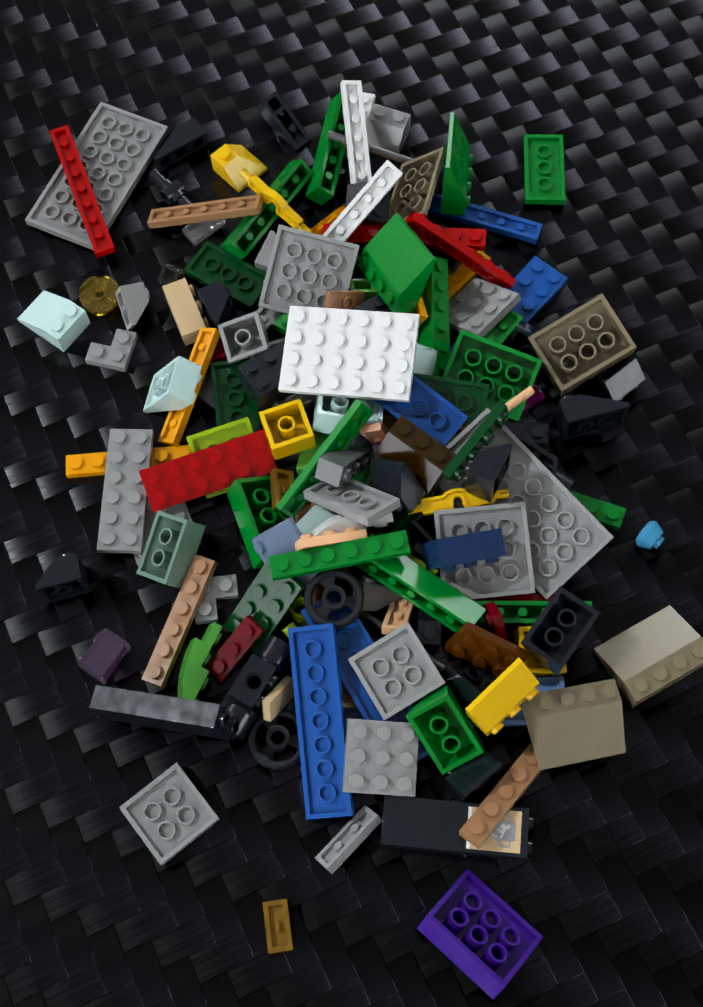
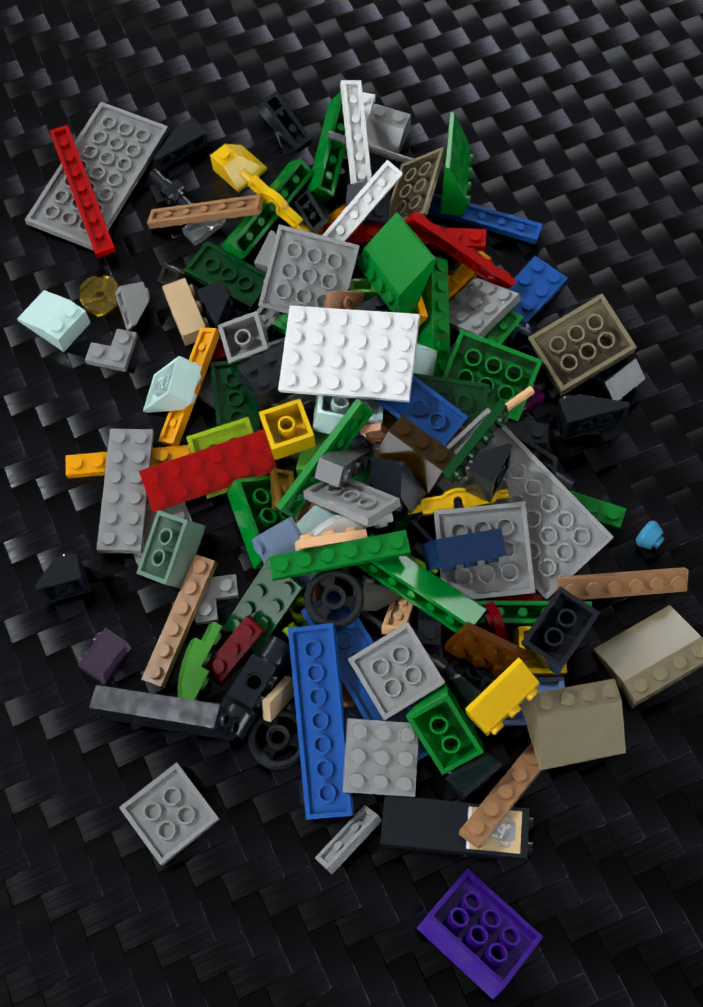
(277, 926): pearl gold plate -> none
(312, 211): none -> black slope
(544, 169): green plate -> none
(625, 583): none -> medium nougat plate

